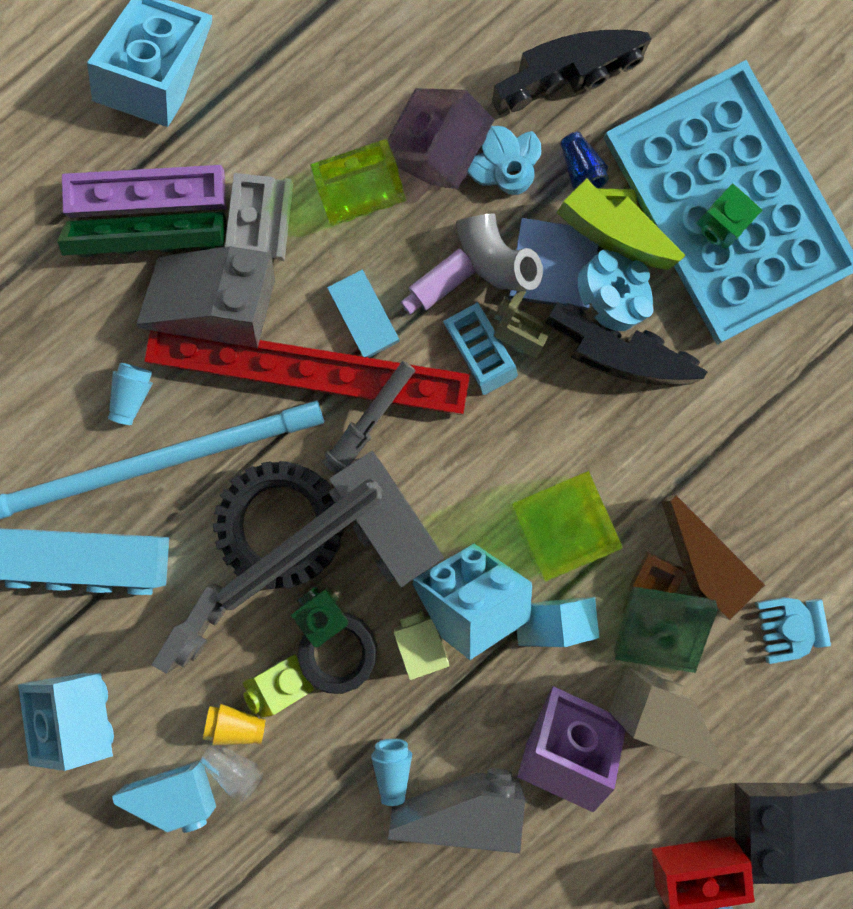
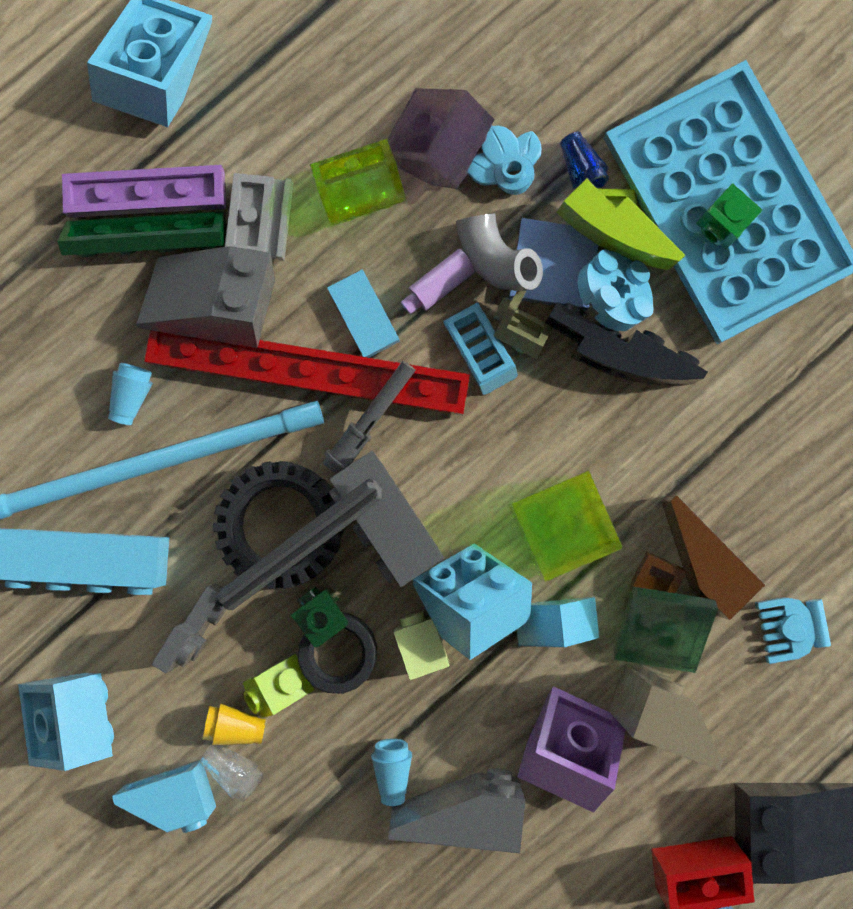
(580, 58): black slope -> none

